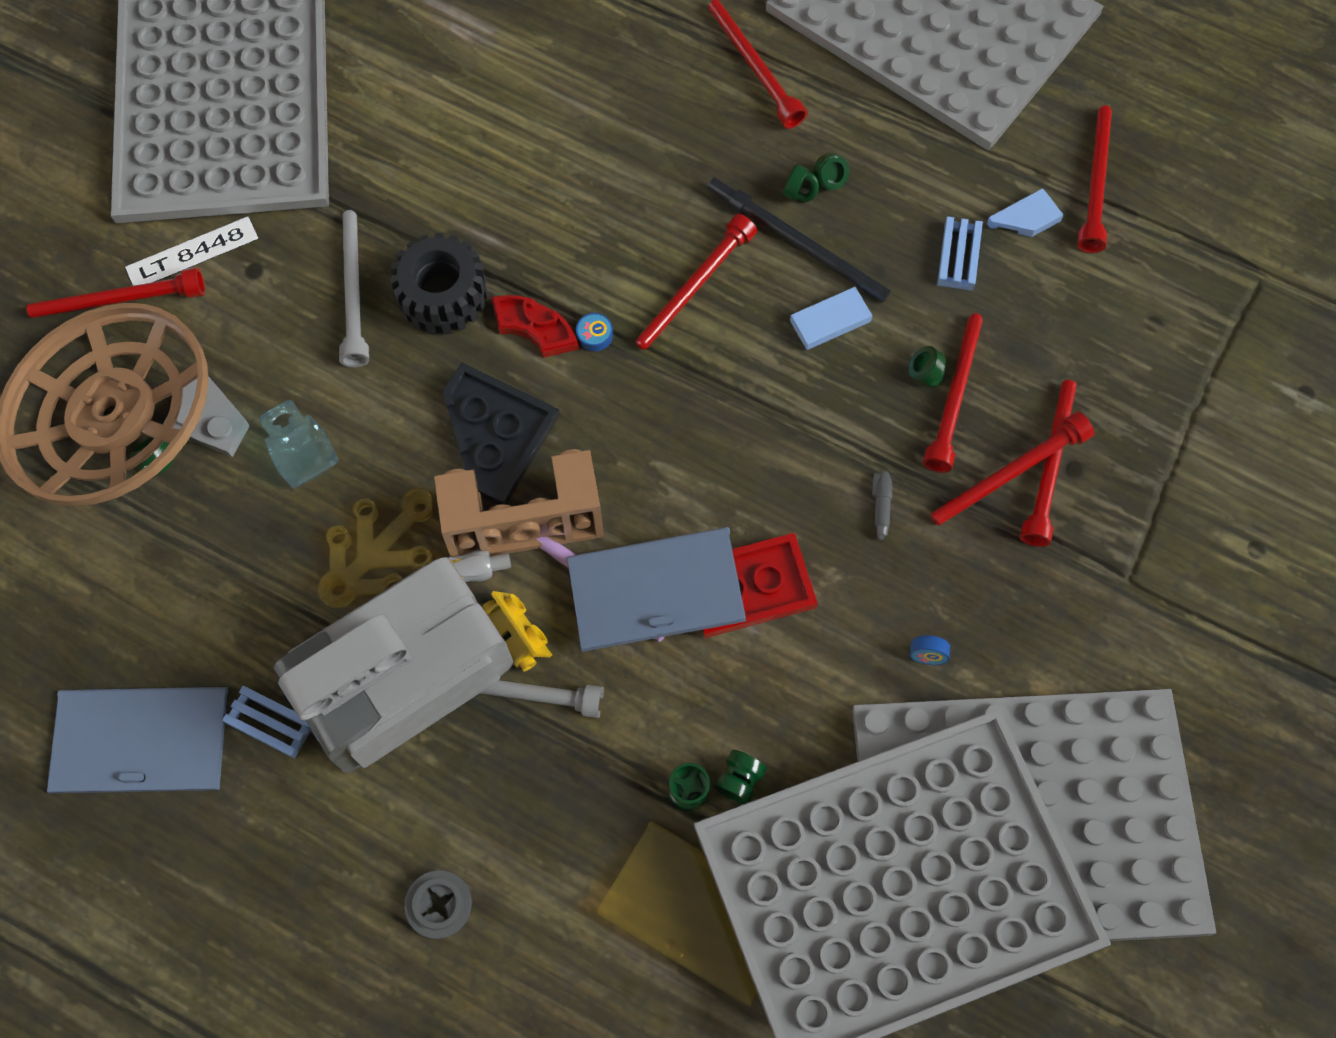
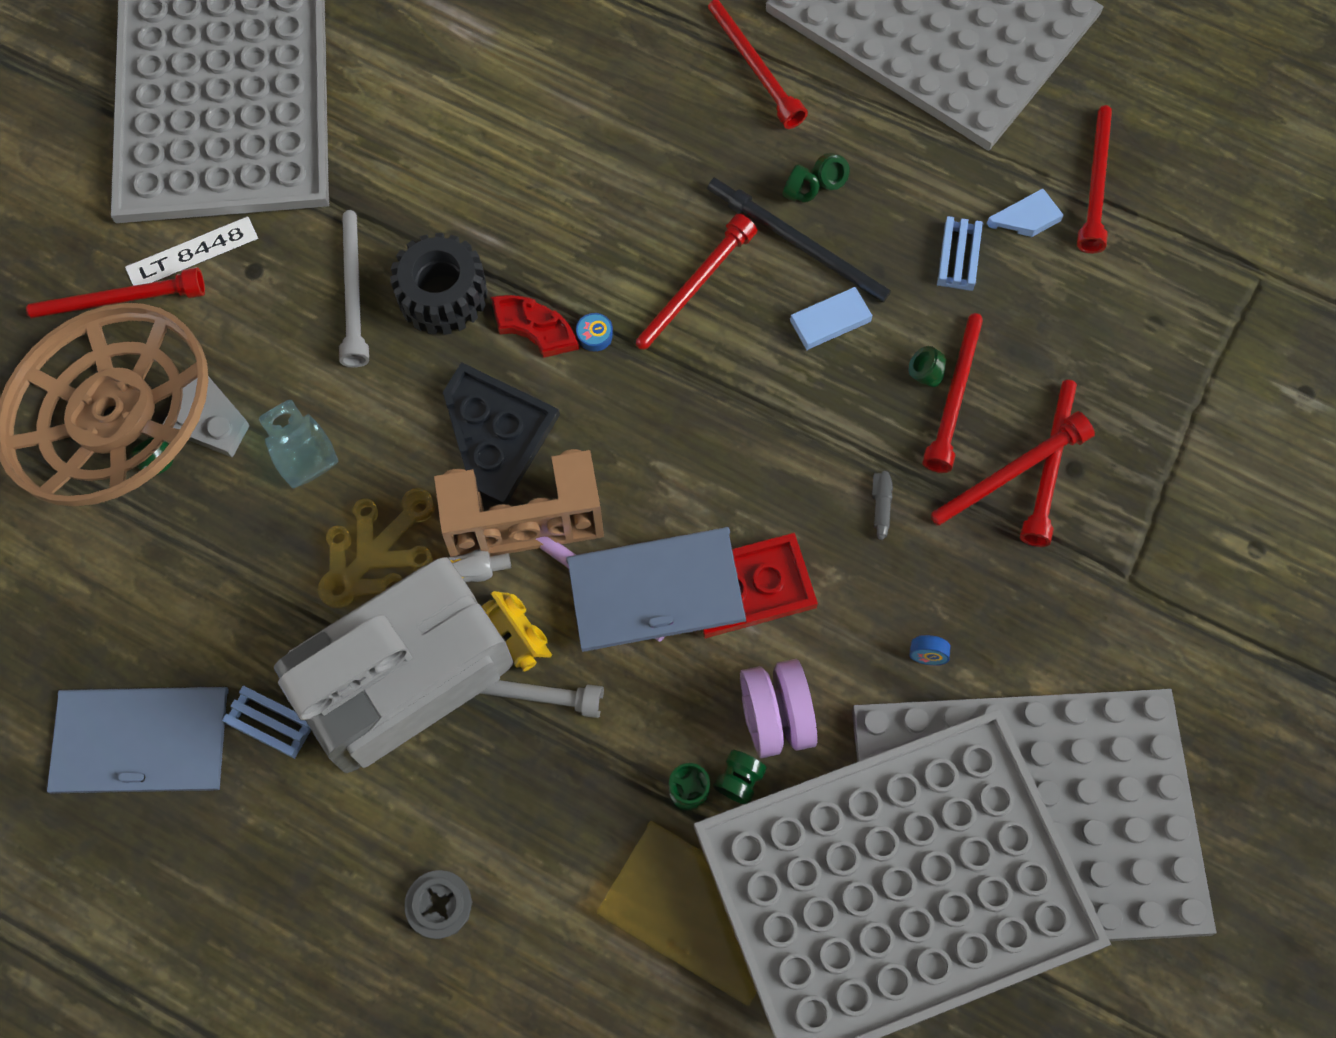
(783, 706): none -> lavender wheel

